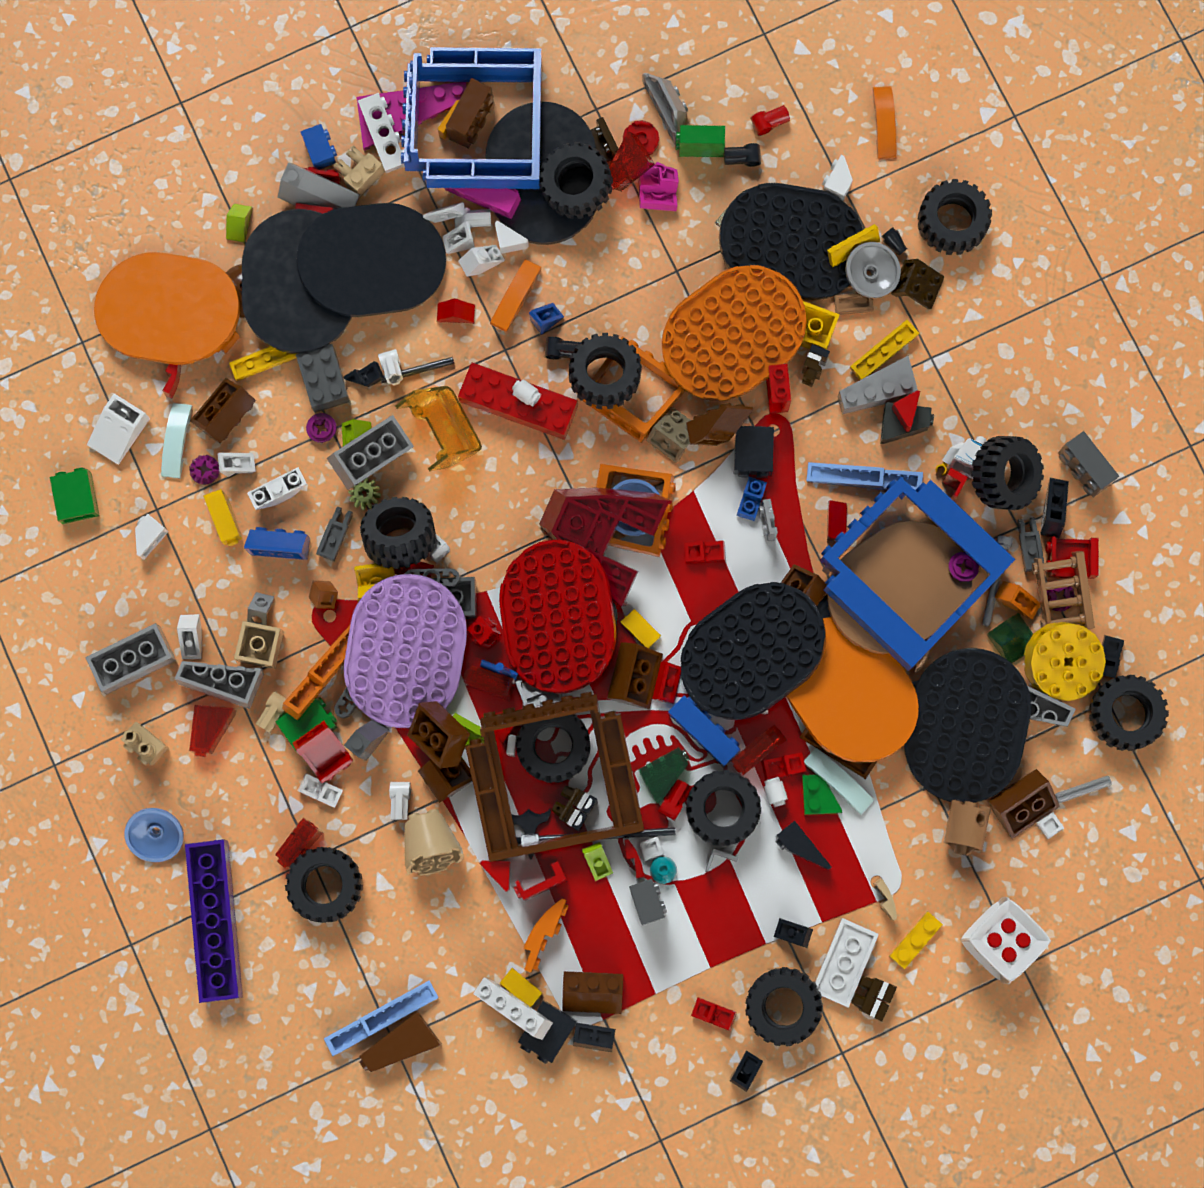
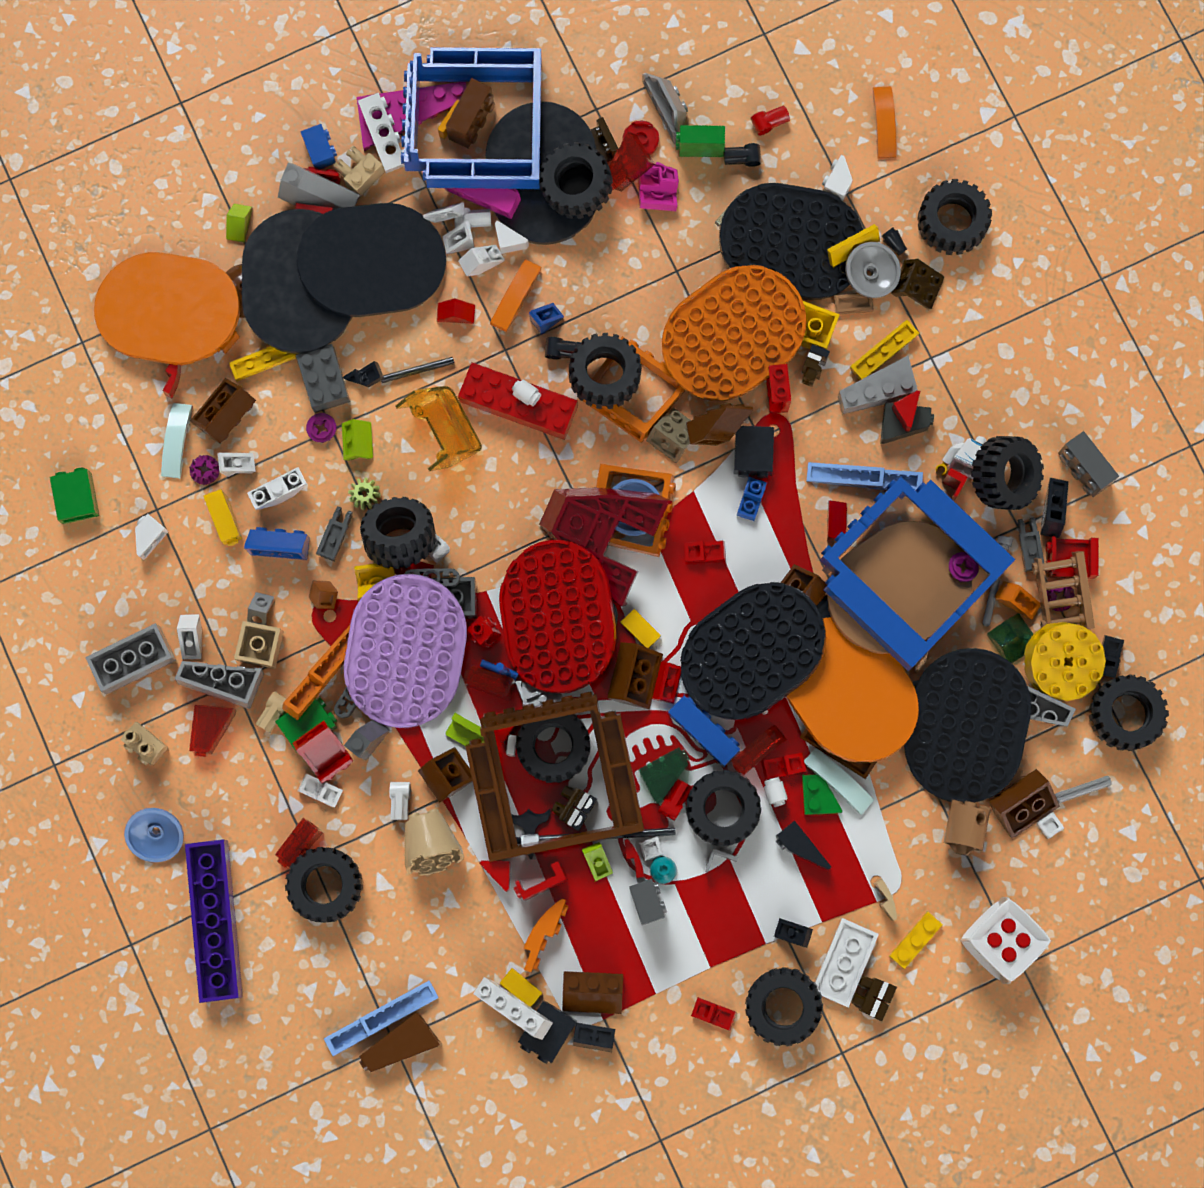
(117, 429): white slope -> none
(370, 452): light grey brick -> none
(391, 365): white piece -> none
(438, 734): reddish brown brick -> none
(746, 1071): black slope -> none
(769, 527): light grey wing -> none

